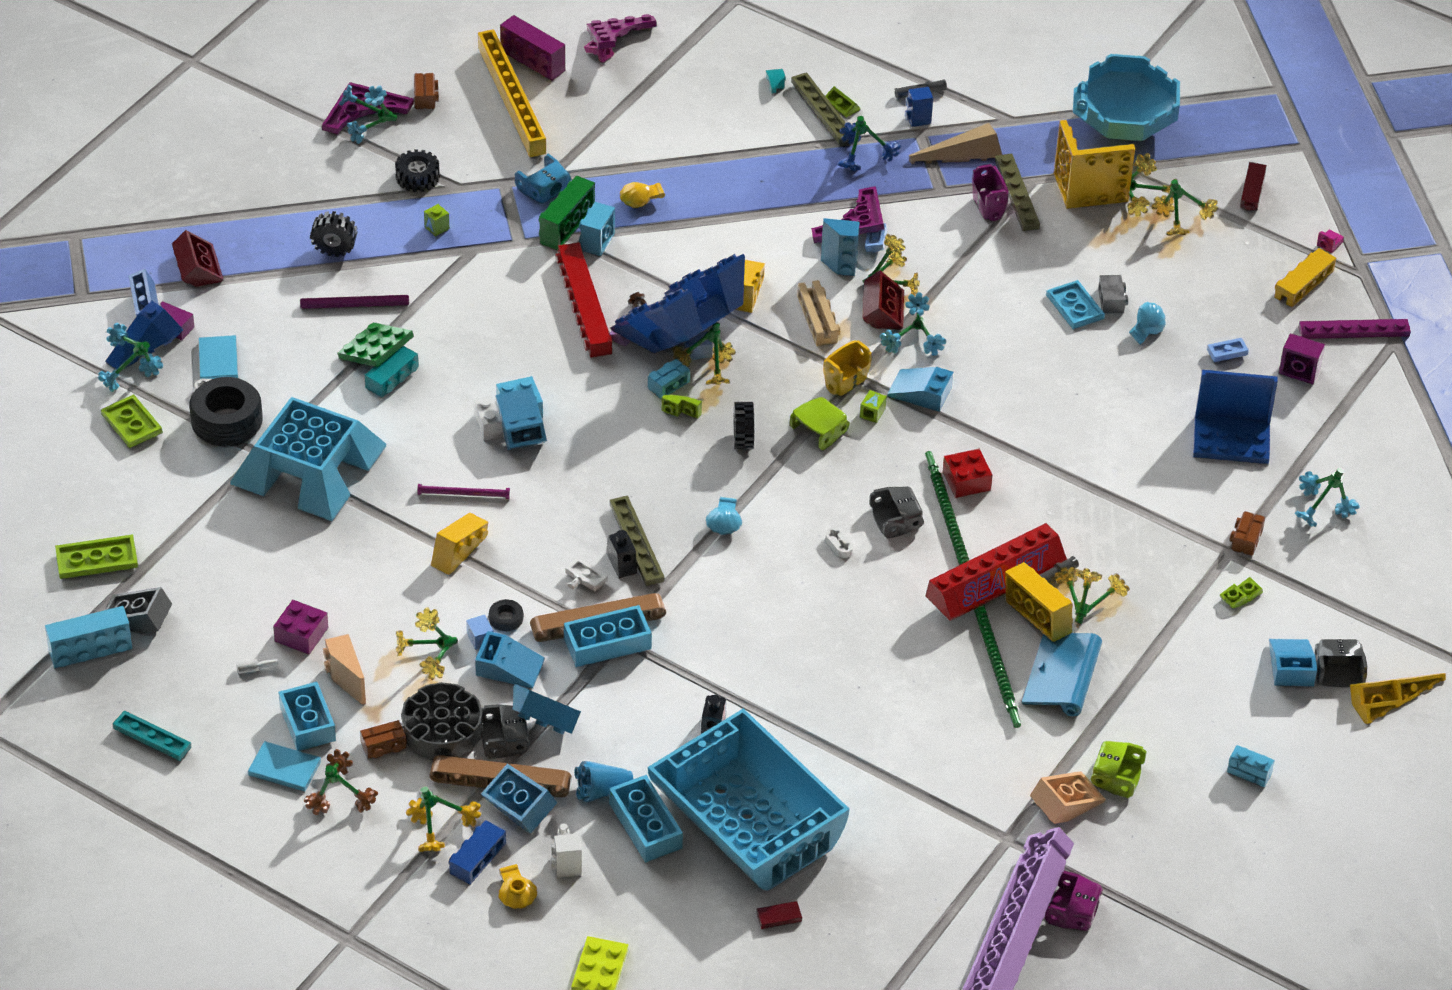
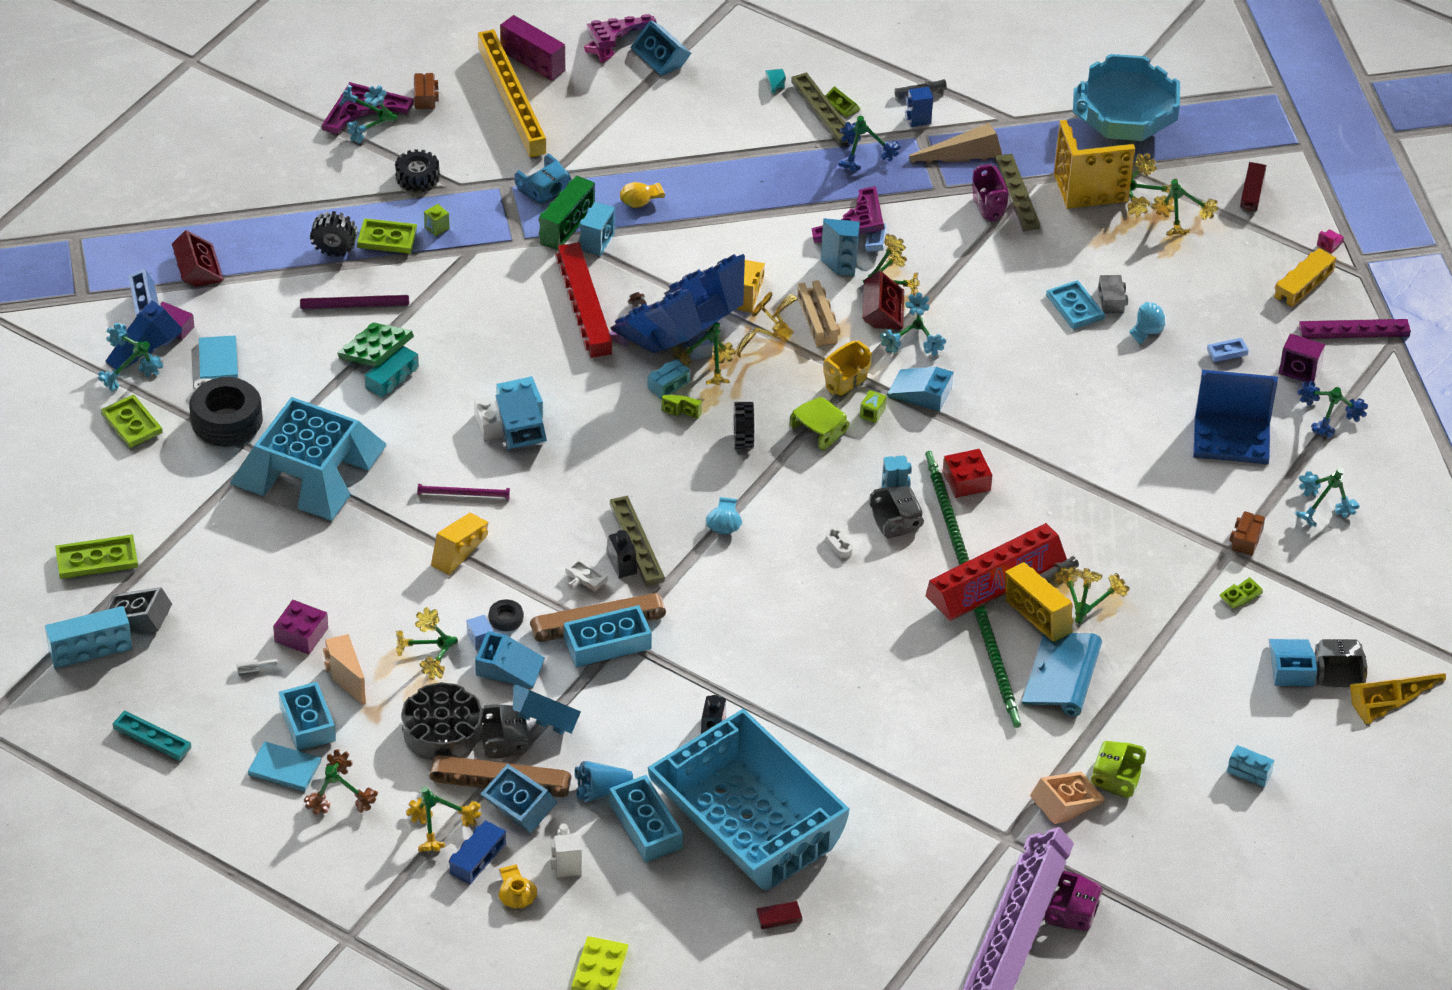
(383, 739): dark orange brick -> none
(387, 235): none -> lime plate
(660, 49): none -> dark azure slope
(780, 328): none -> clear yellow plant
(896, 472): none -> medium azure brick
(1354, 409): none -> blue plant

